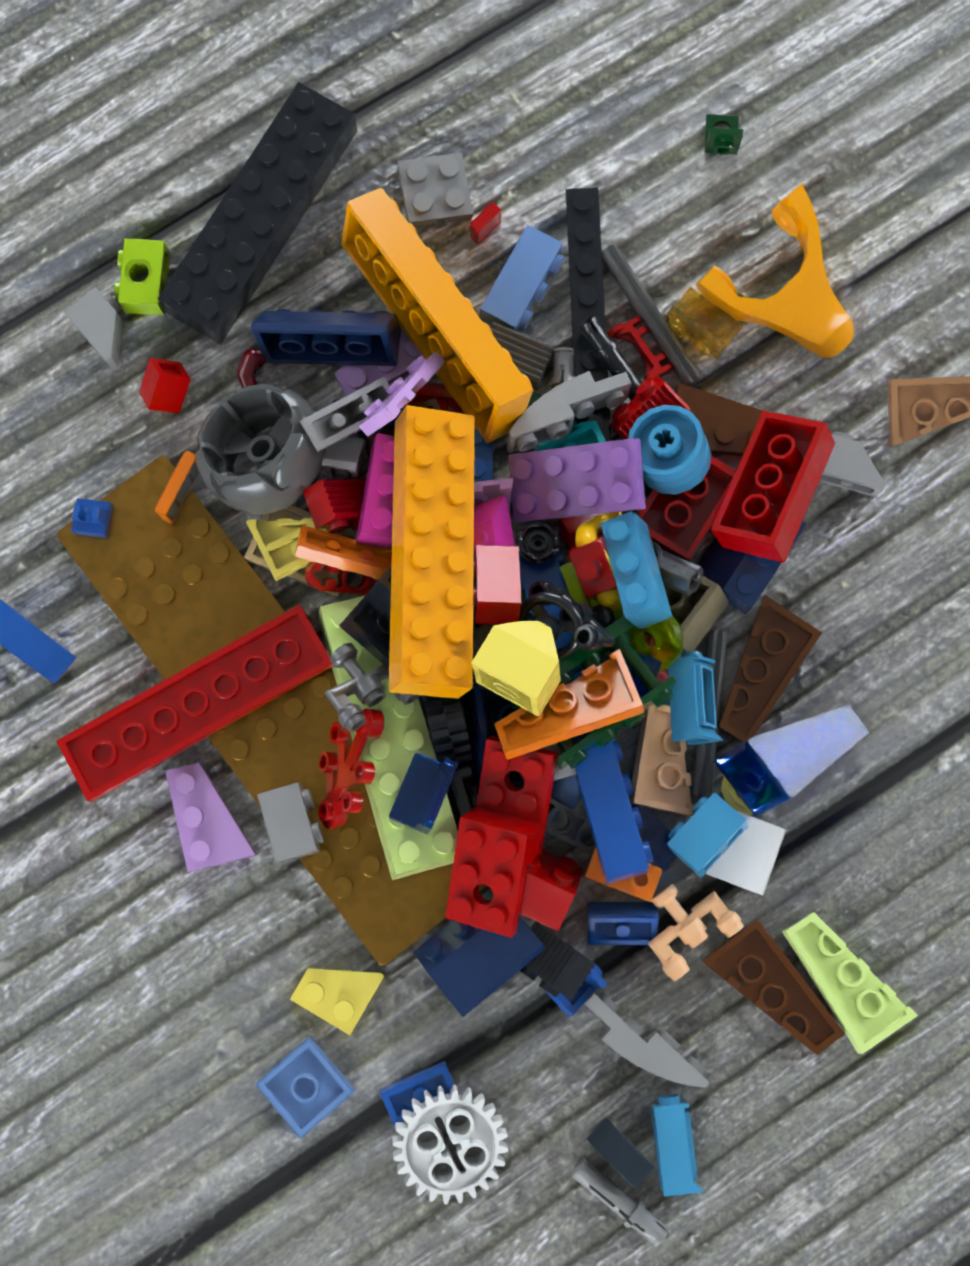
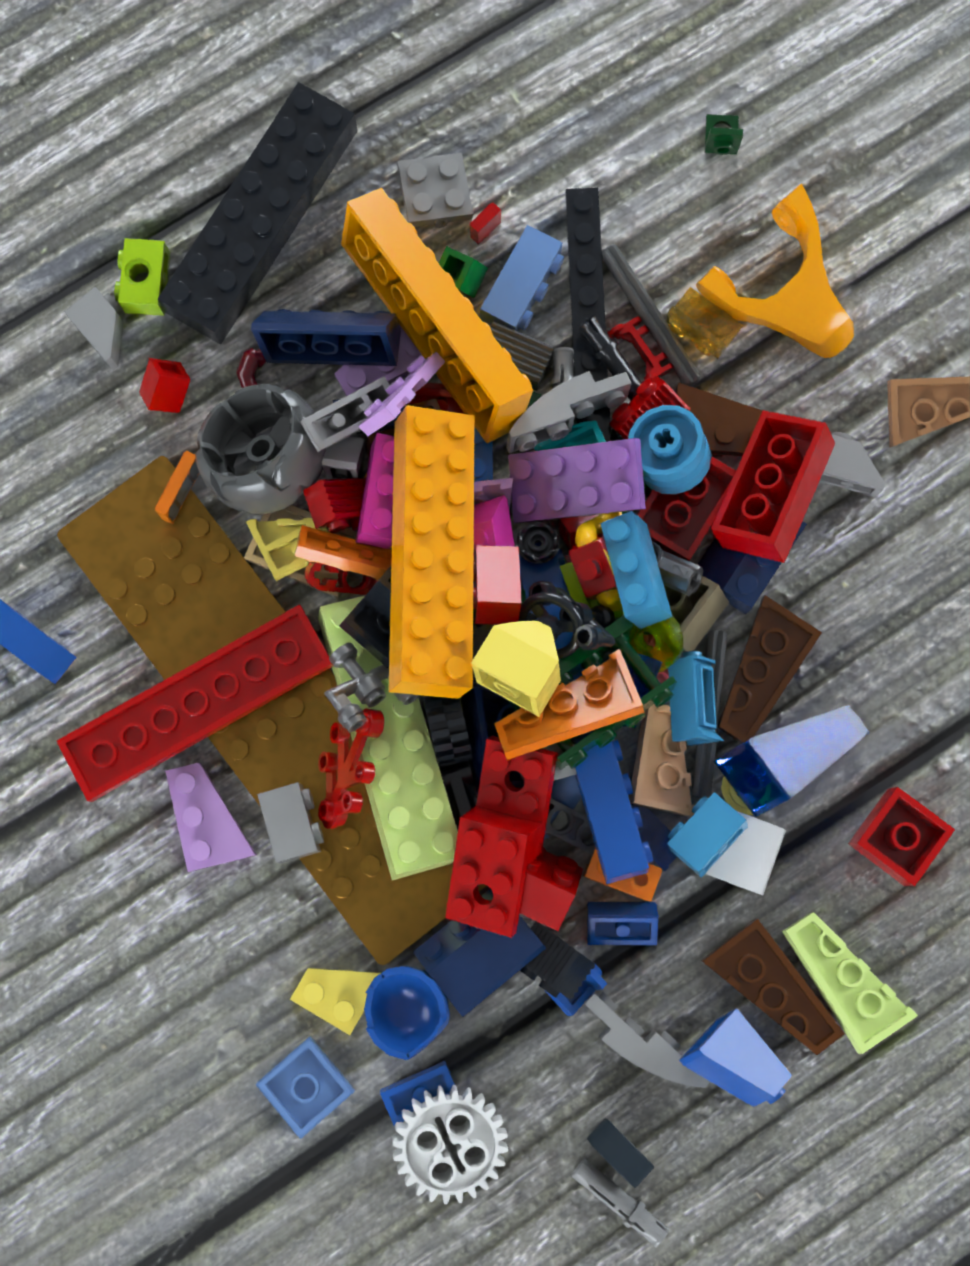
(92, 518): blue tile -> none
(405, 1011): none -> blue cylinder
(422, 792): clear blue panel -> none
(464, 270): none -> green brick
(674, 1146): dark azure window -> none
(689, 927): light nougat piece -> none
(738, 1061): none -> slope
(901, 836): none -> red brick

